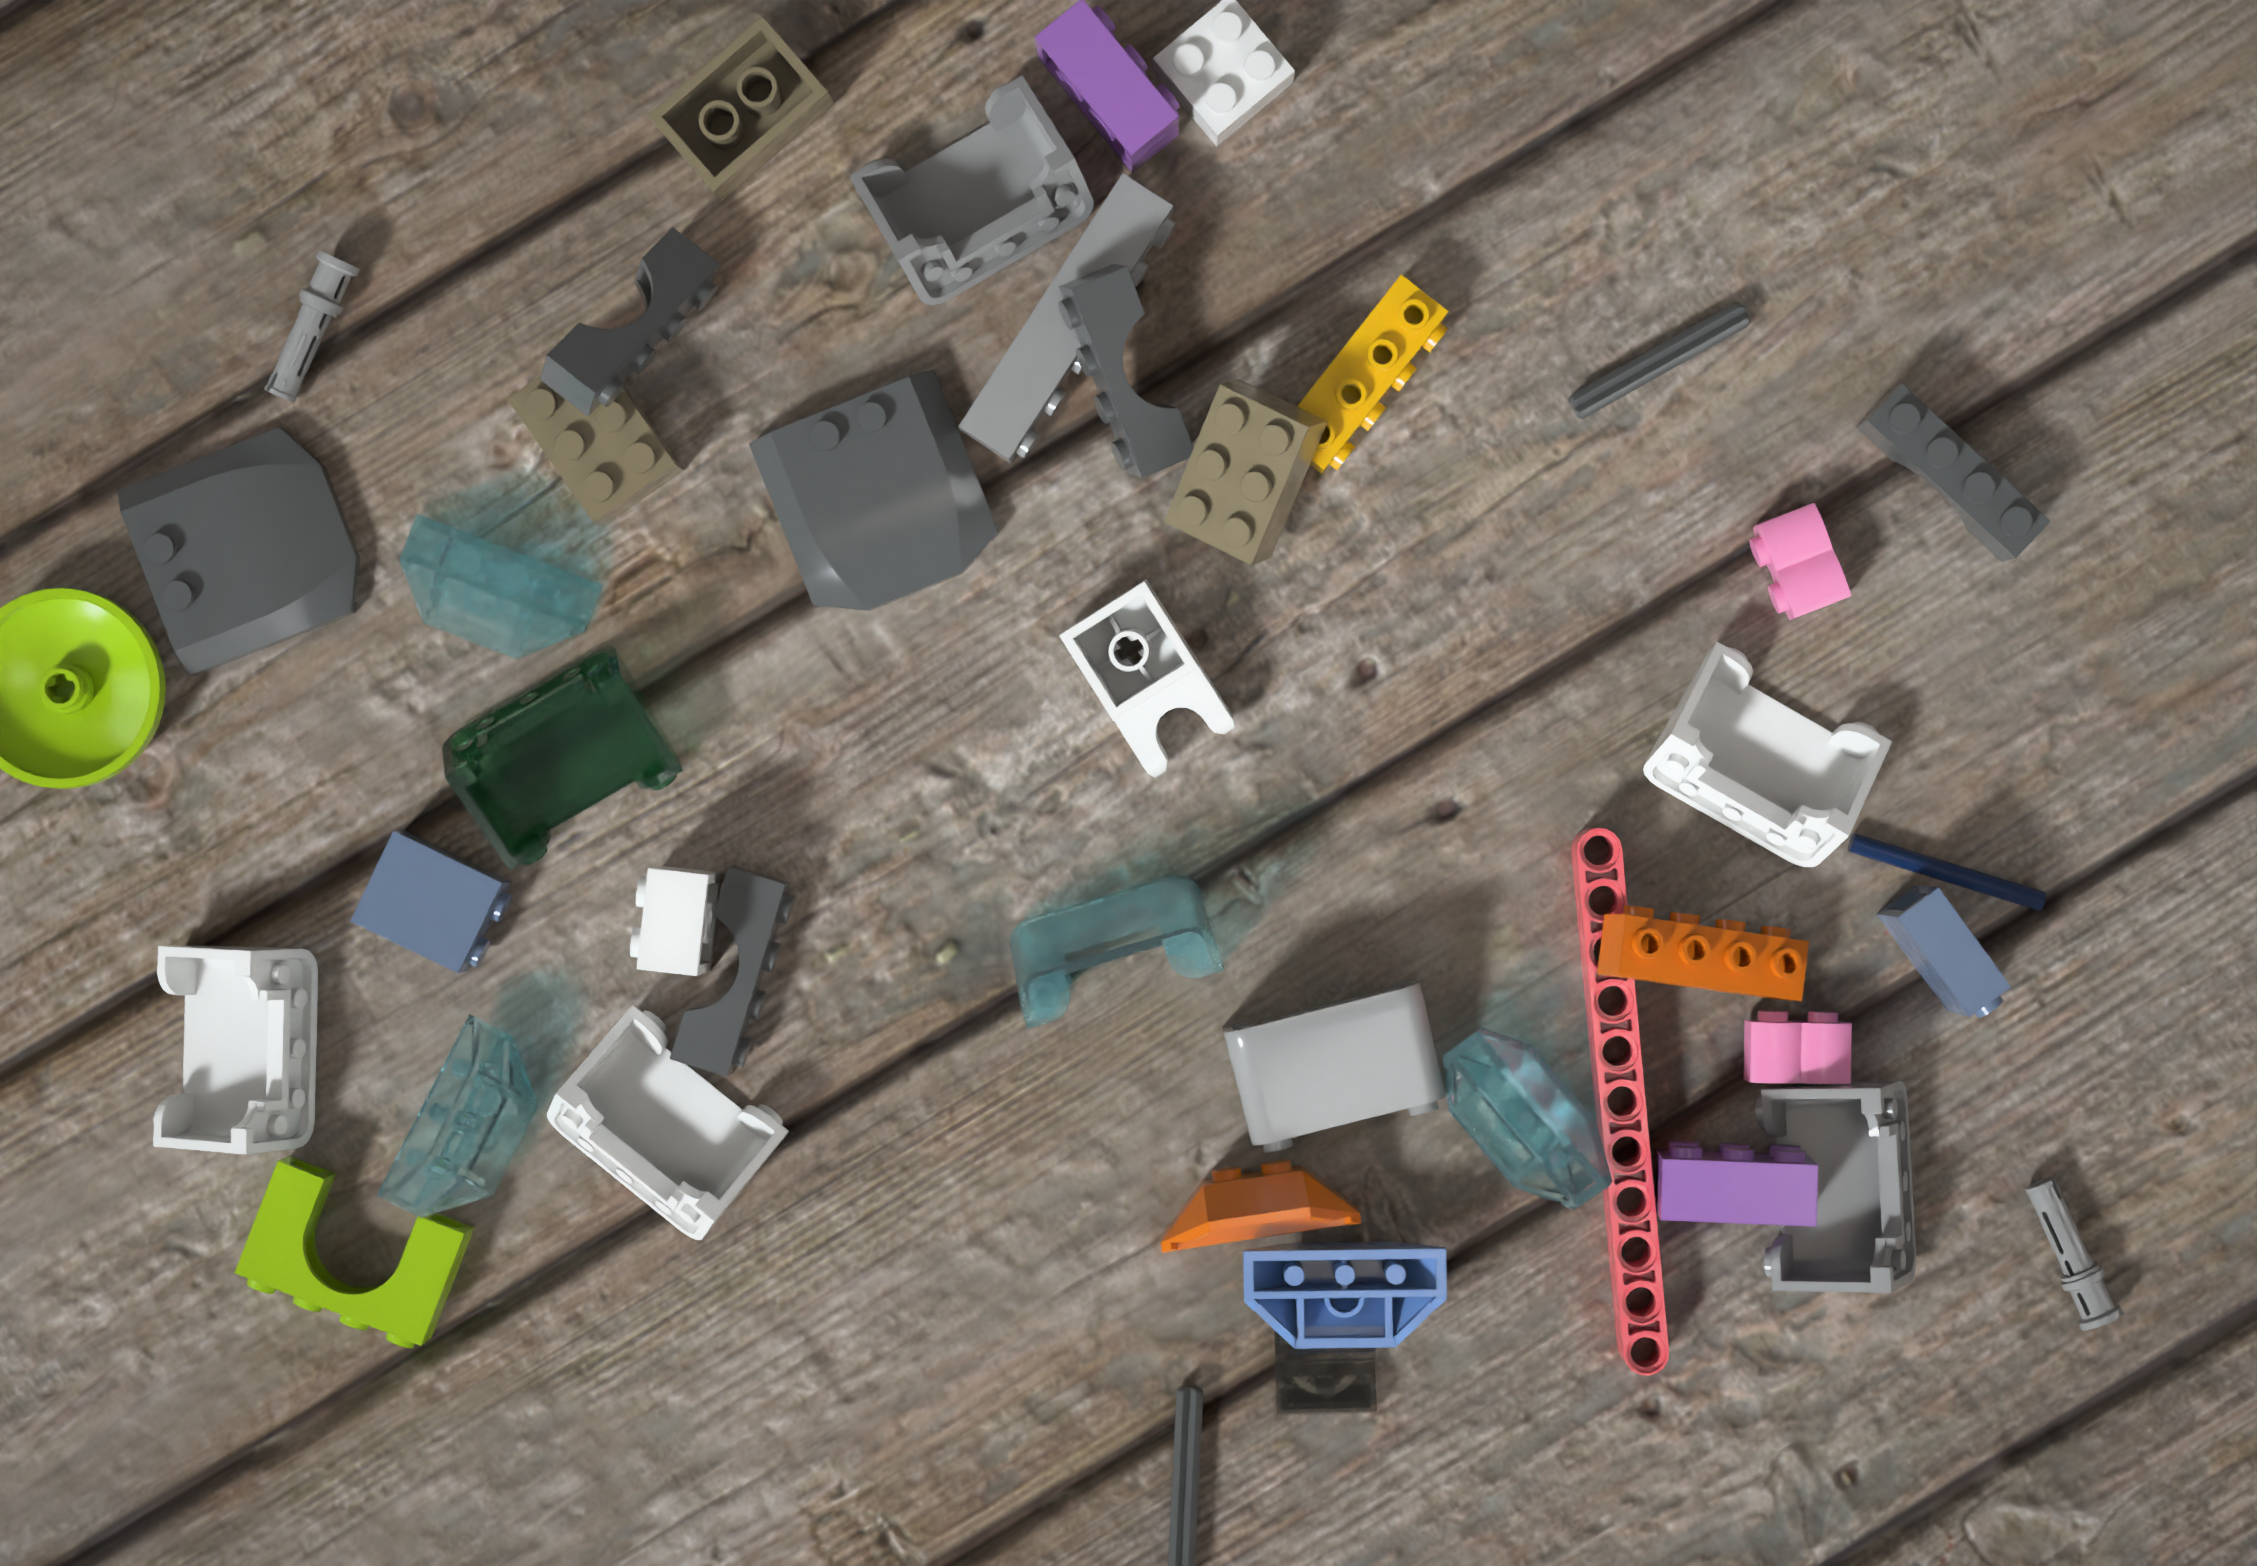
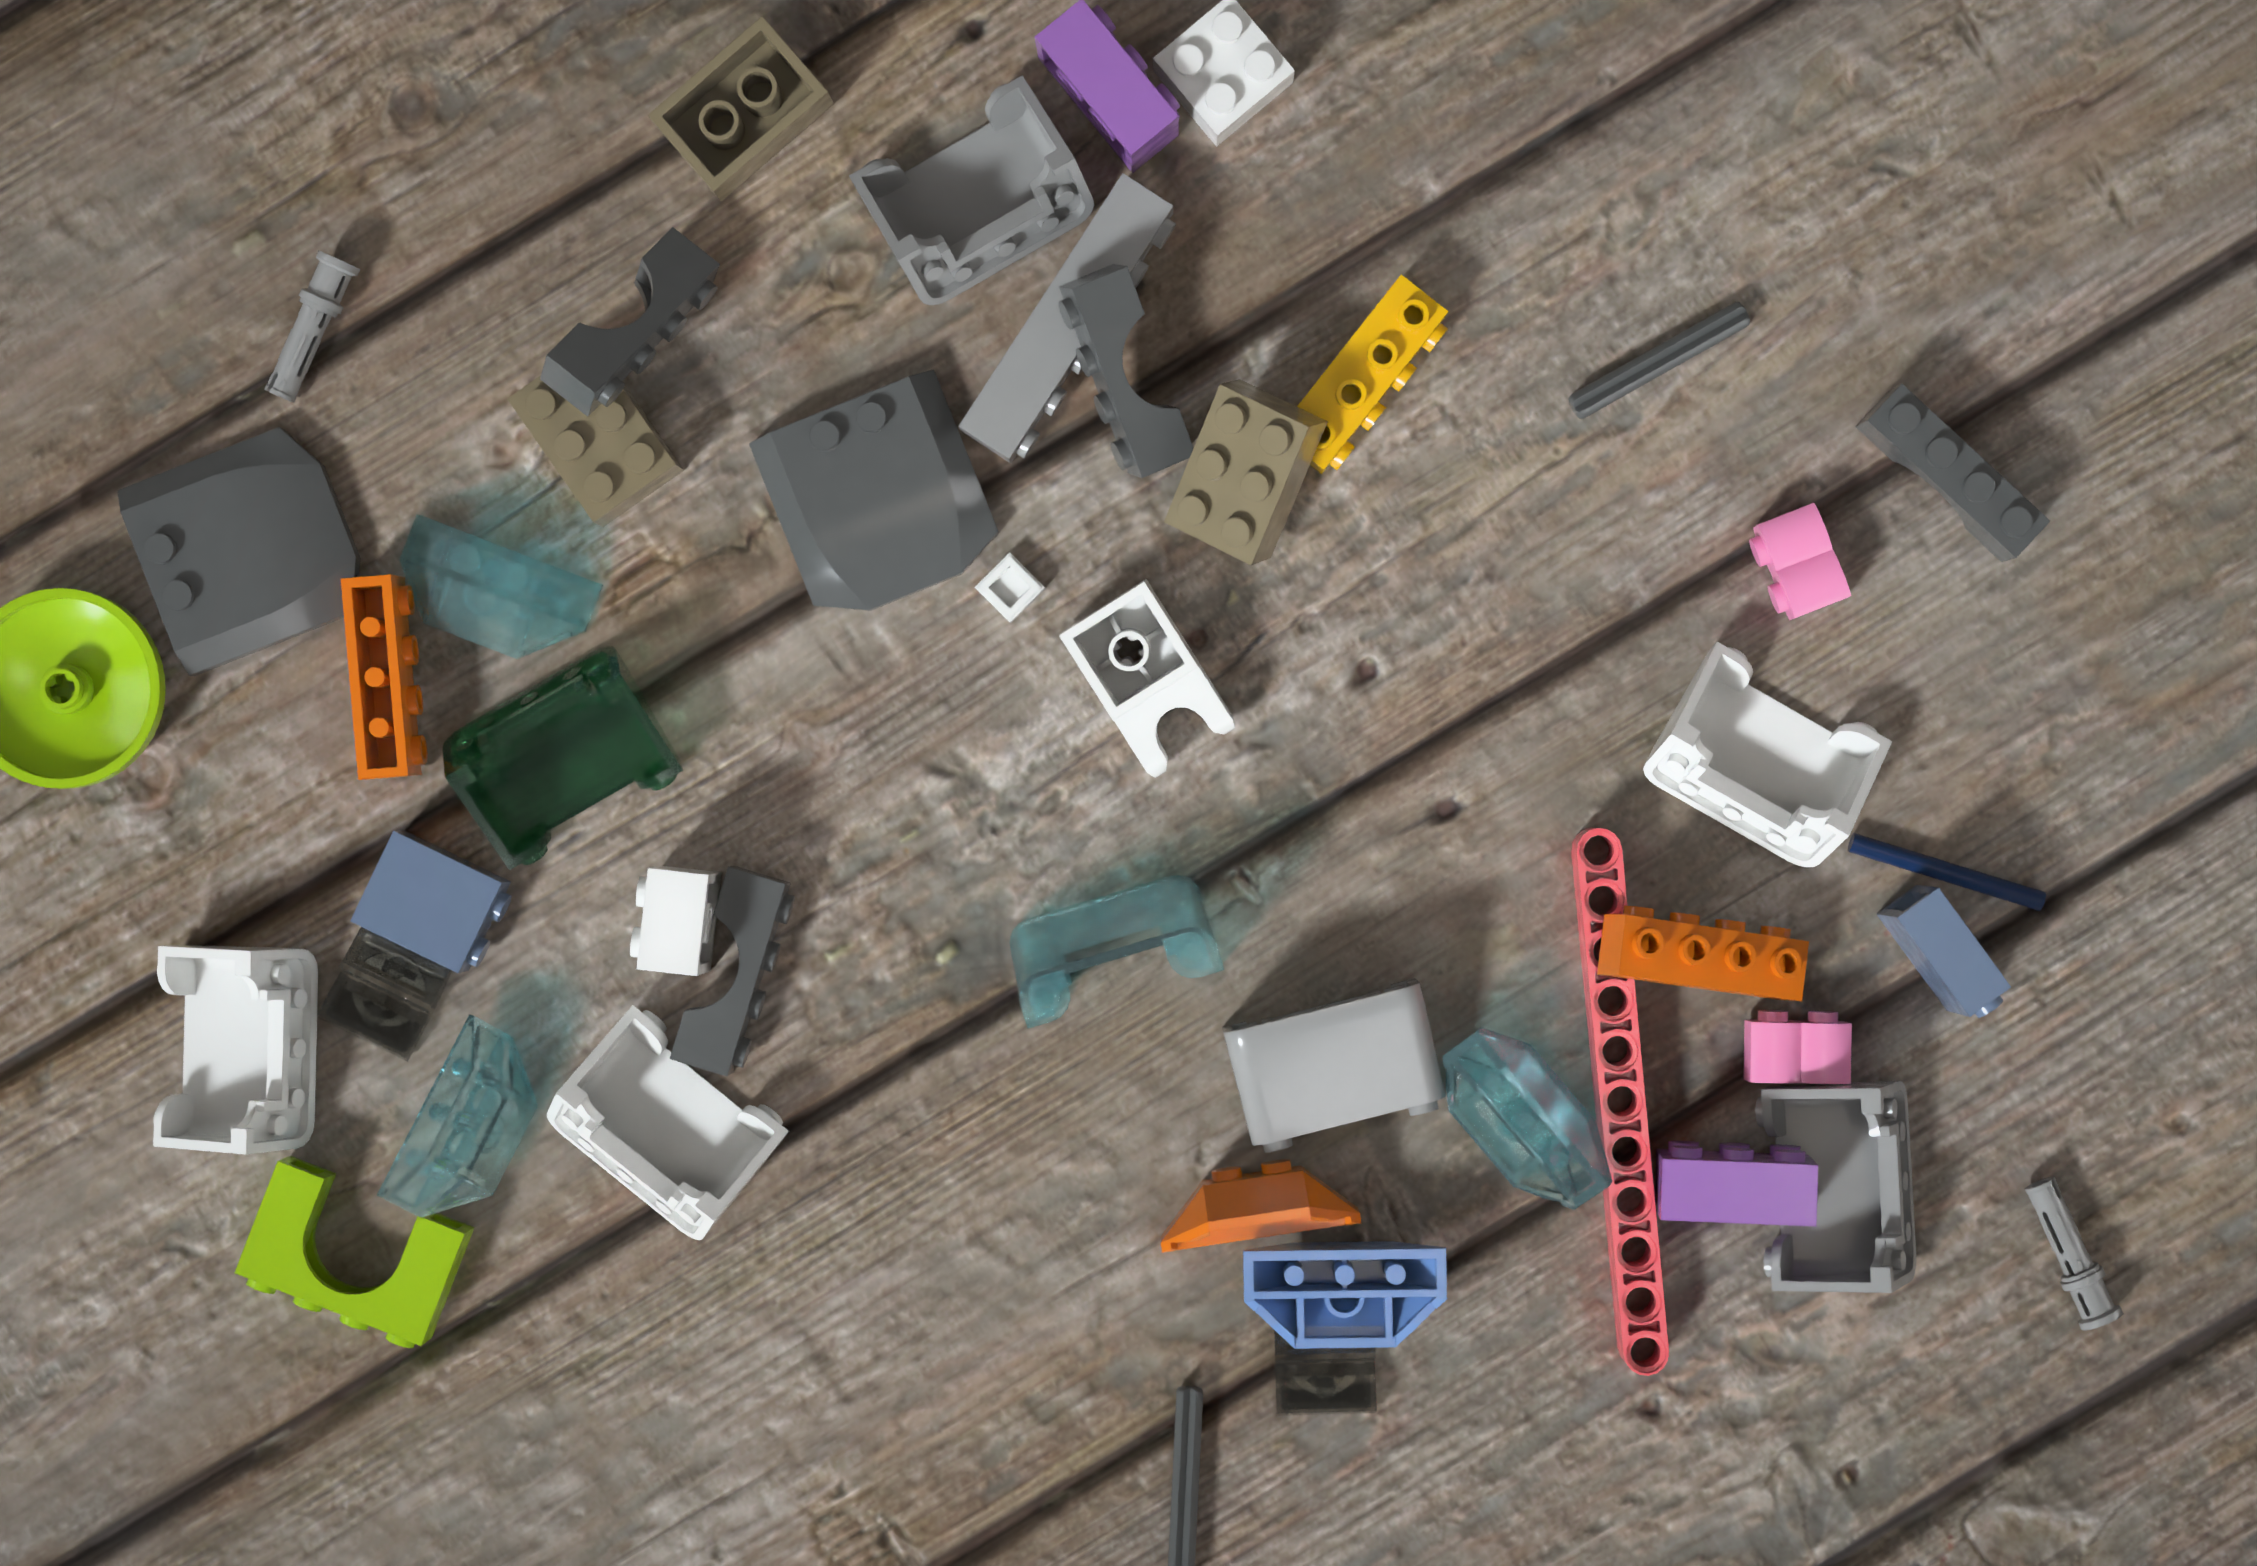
(382, 676): none -> orange brick
(384, 994): none -> clear smoke slope
(1010, 587): none -> white tile

